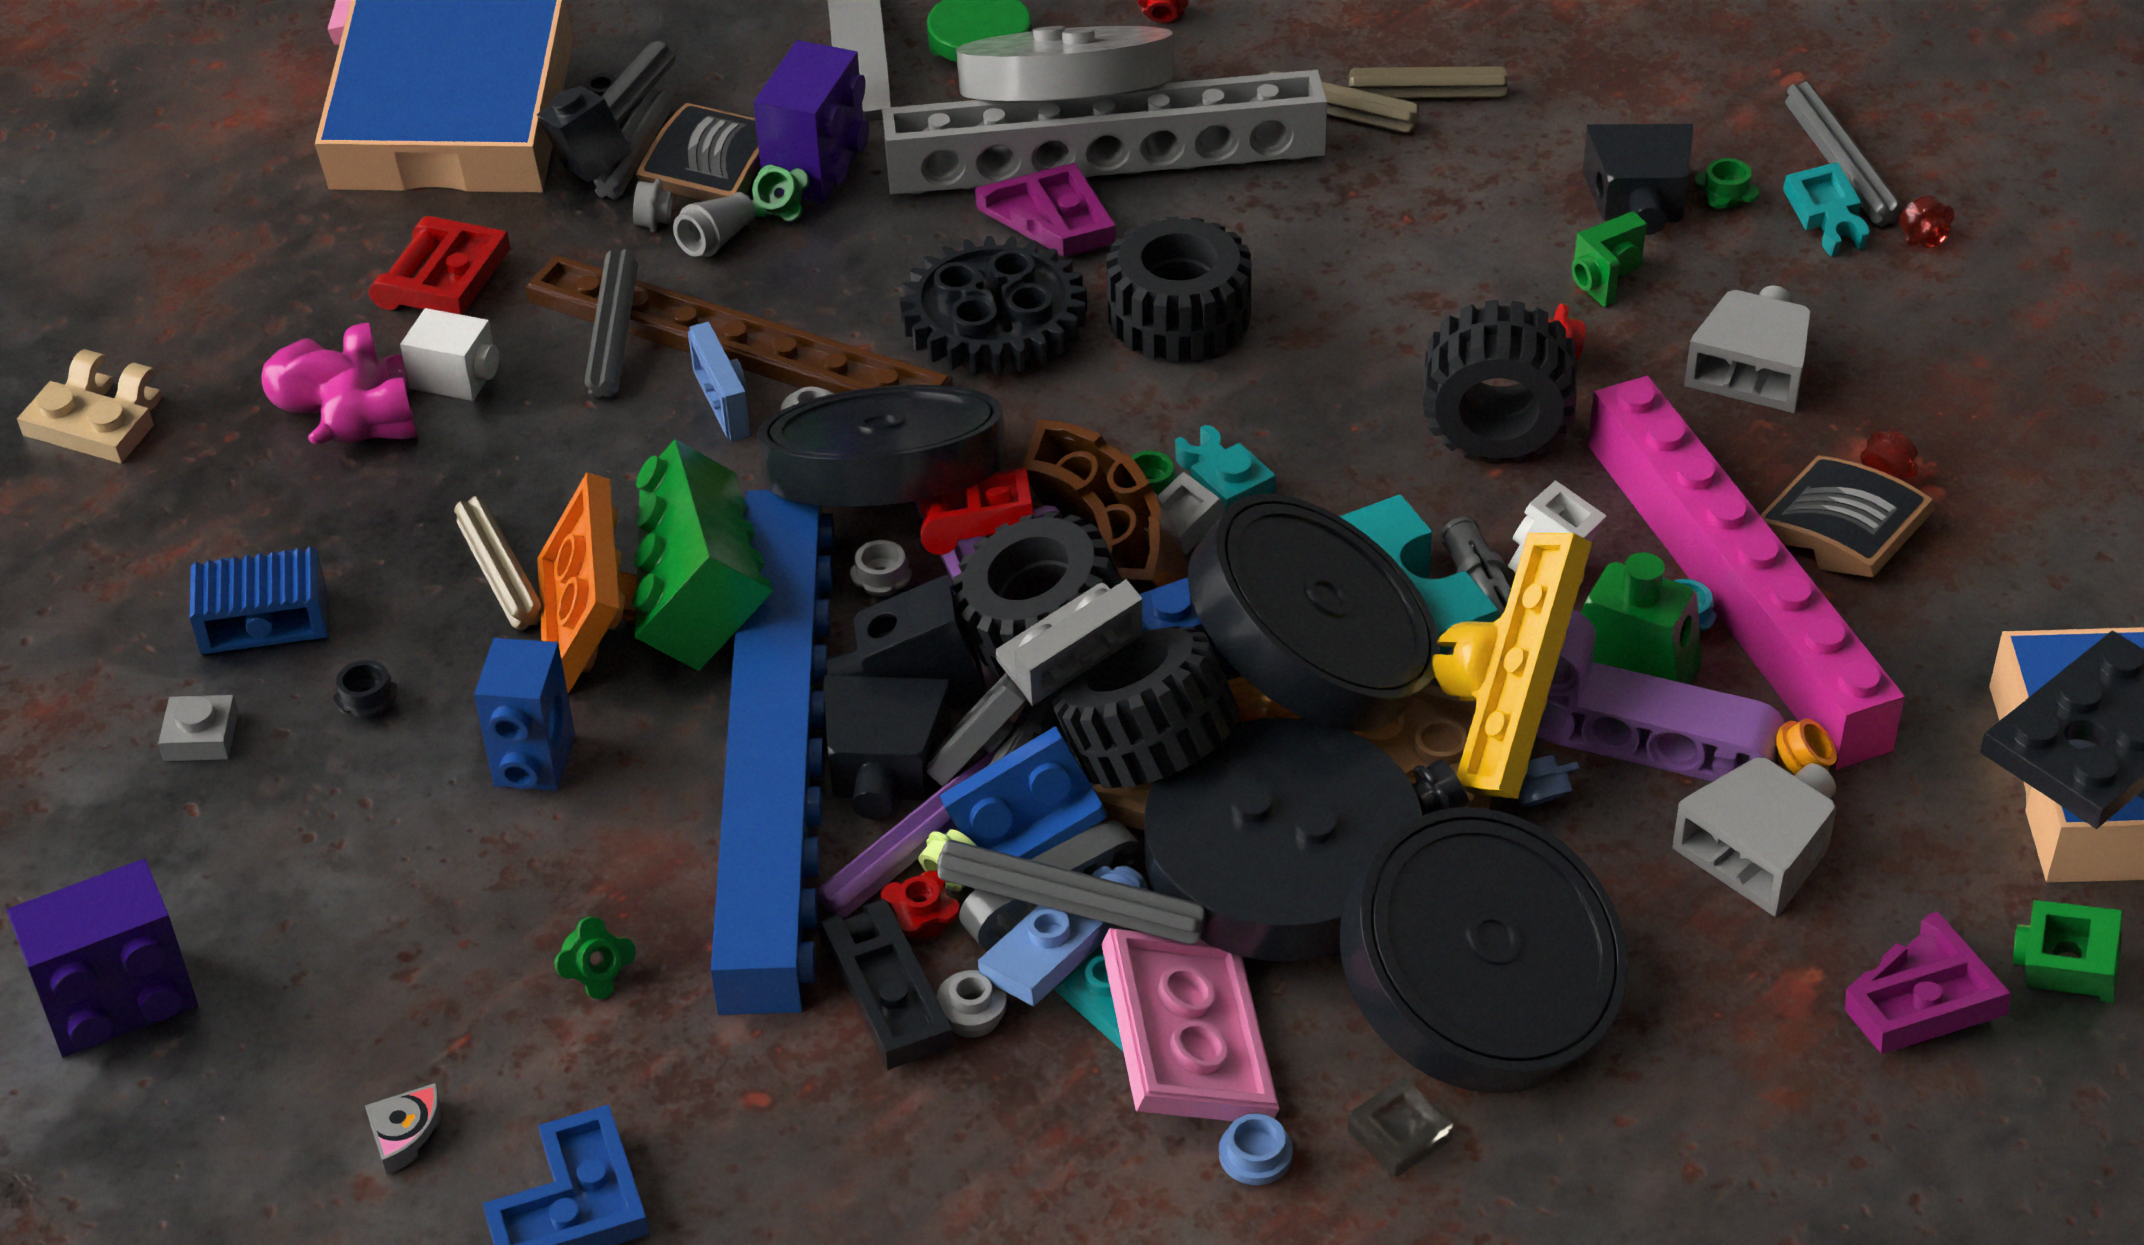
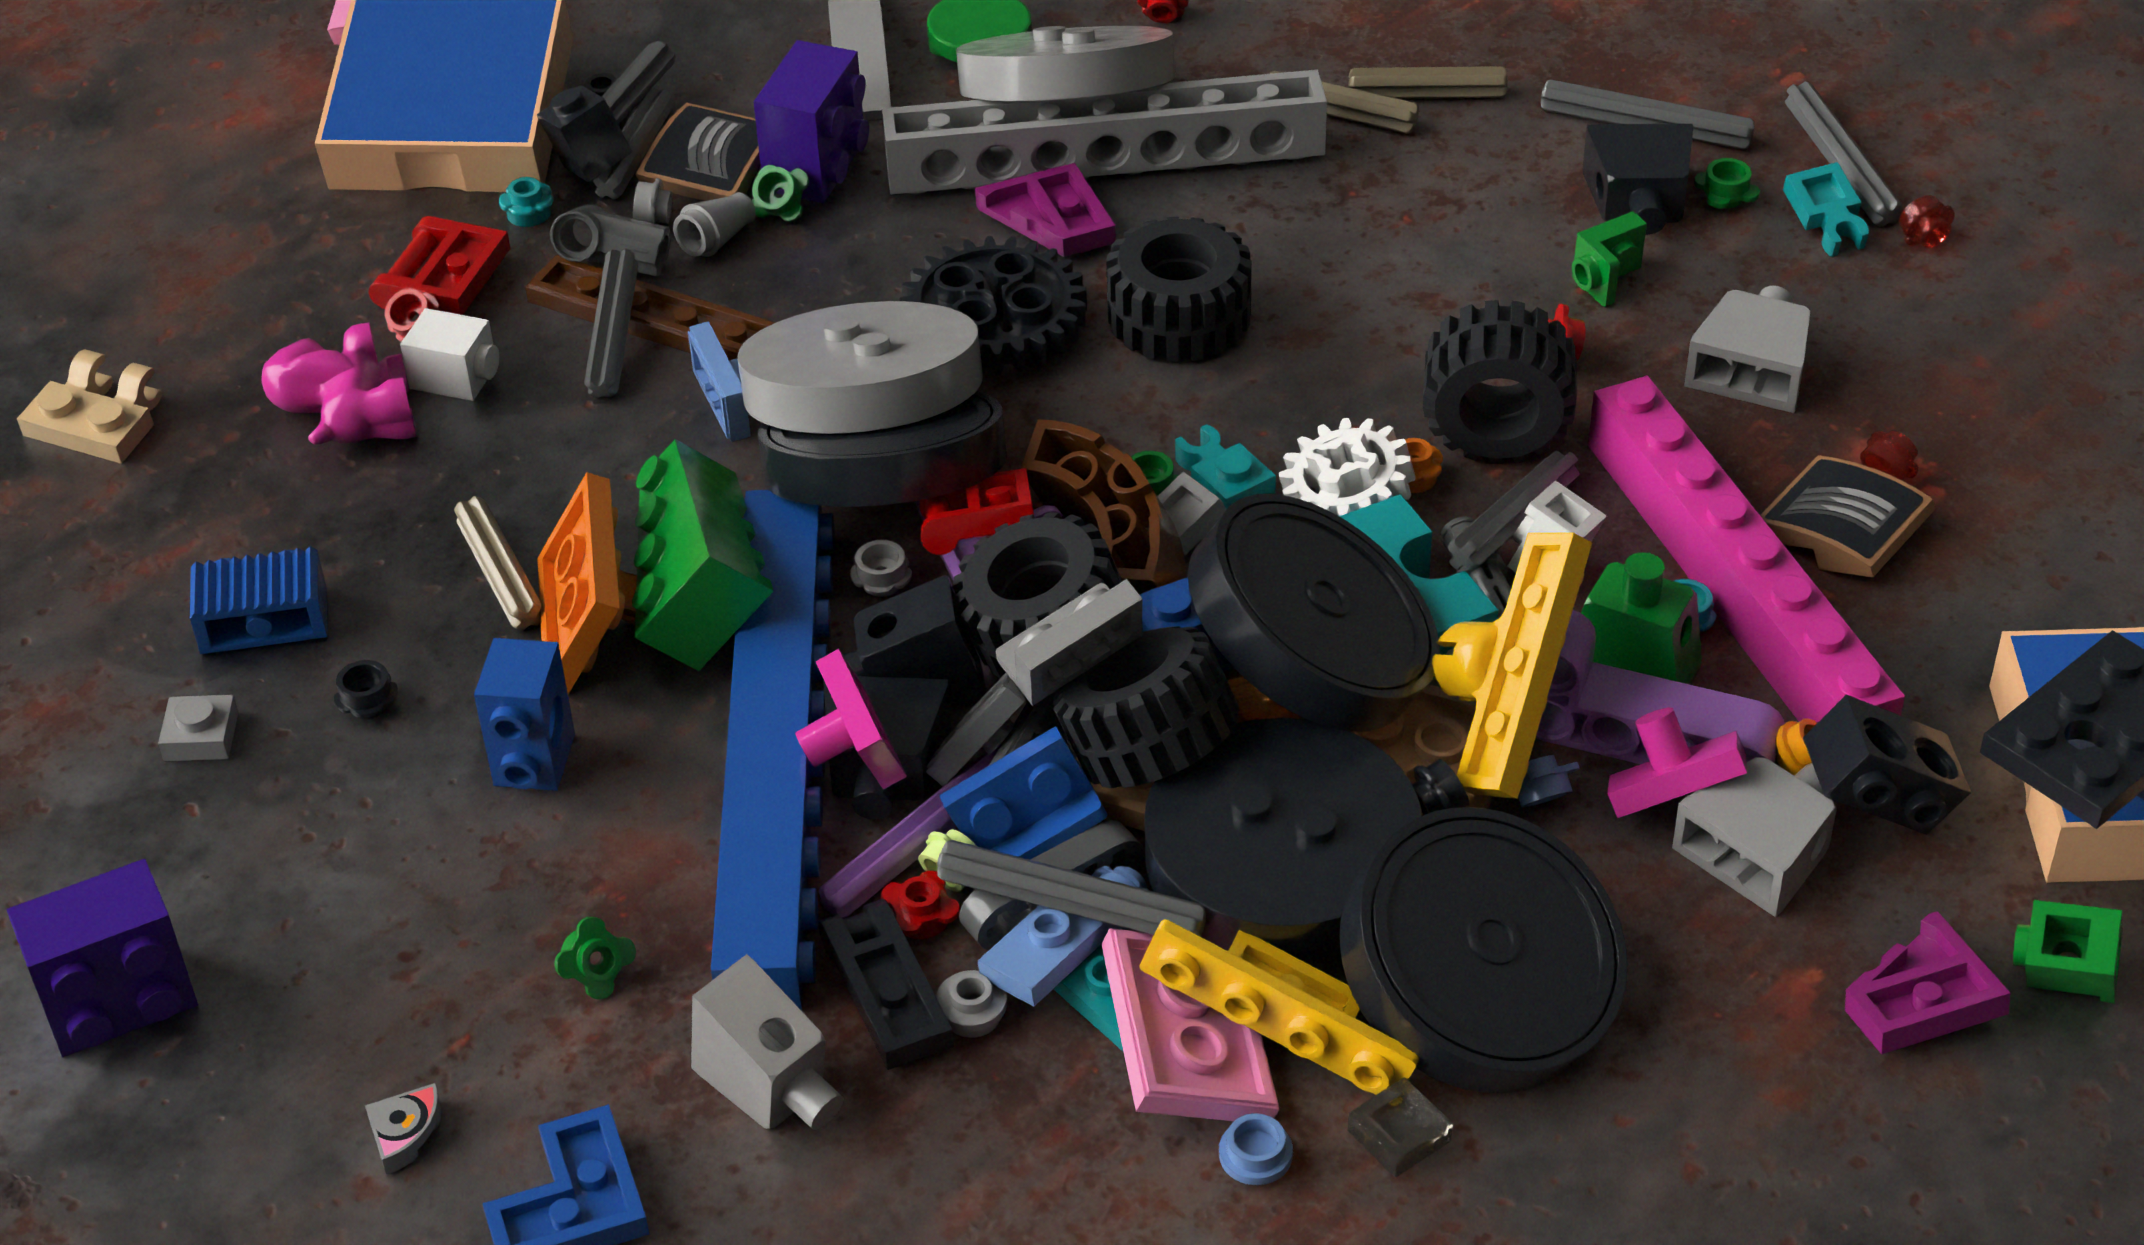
(404, 307): none -> red plate
(527, 202): none -> teal plate
(611, 231): none -> dark grey piece
(760, 1049): none -> light grey torso
(850, 725): none -> dark pink tile
(860, 367): none -> light grey brick
(1280, 1000): none -> yellow bracket
(1347, 467): none -> white gear
(1426, 464): none -> orange plate
(1502, 519): none -> dark grey axle
(1623, 108): none -> dark grey axle
(1673, 765): none -> dark pink tile
(1886, 765): none -> black brick

